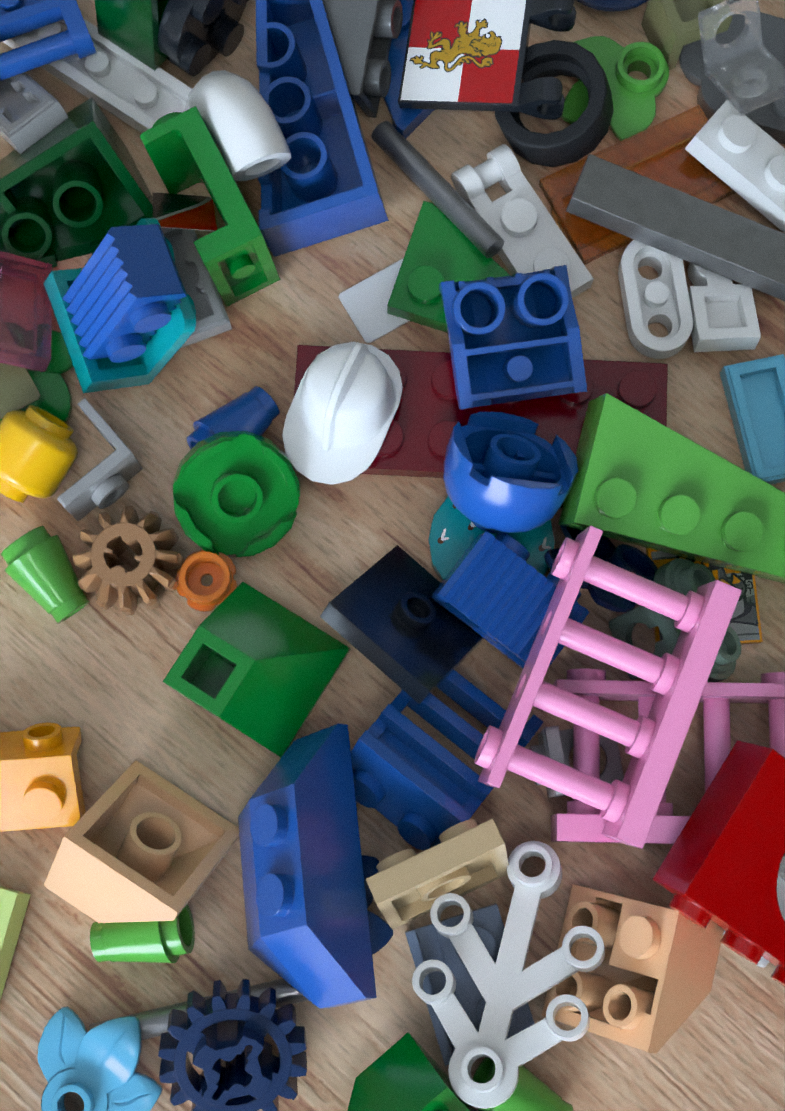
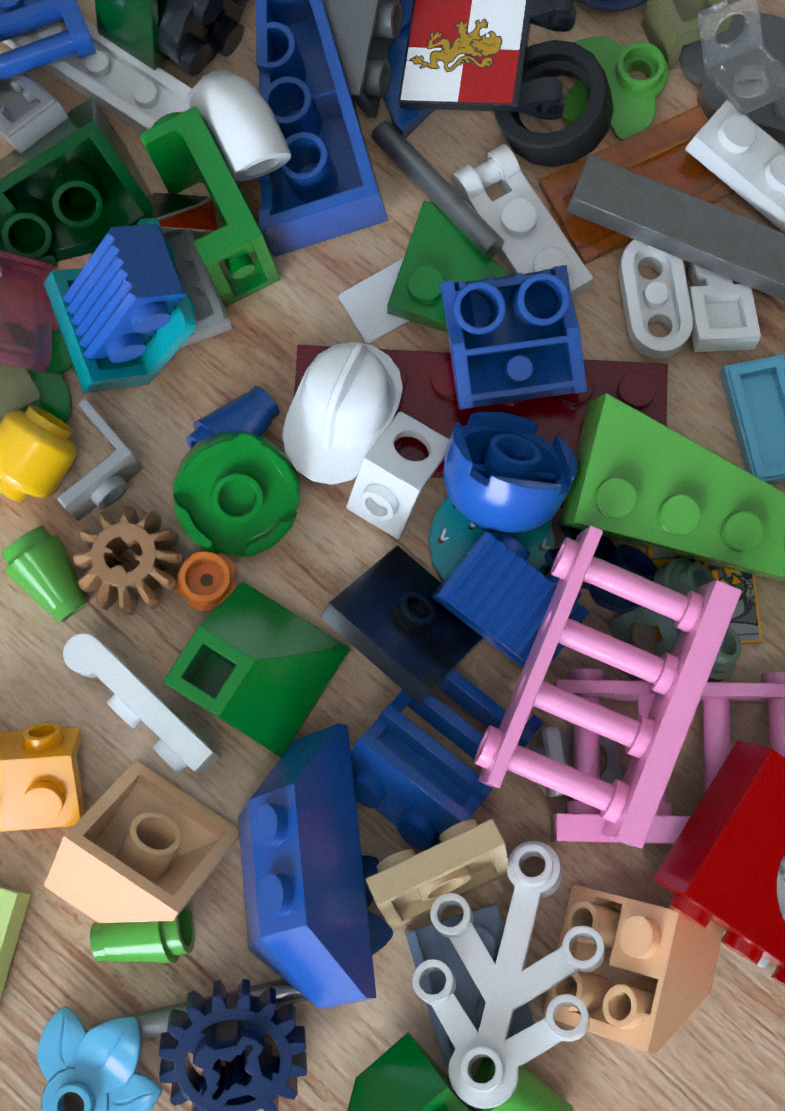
(138, 702): none -> white plate
(390, 484): none -> white bracket

